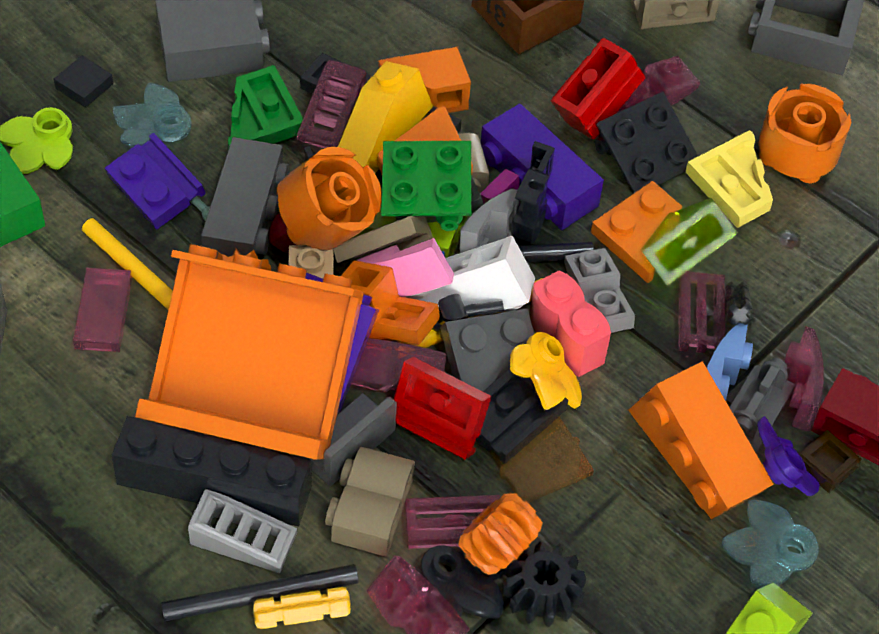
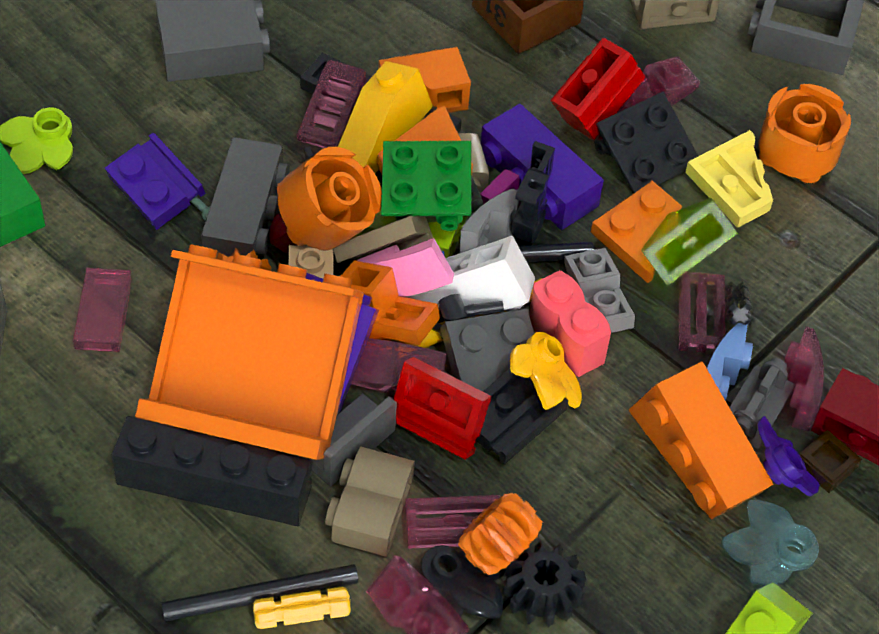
(83, 81): black tile -> none
(128, 261): yellow bar -> none
(158, 115): clear light blue plate -> none
(231, 511): light grey slope -> none
(263, 108): green wing -> none
(545, 463): clear orange piece -> none

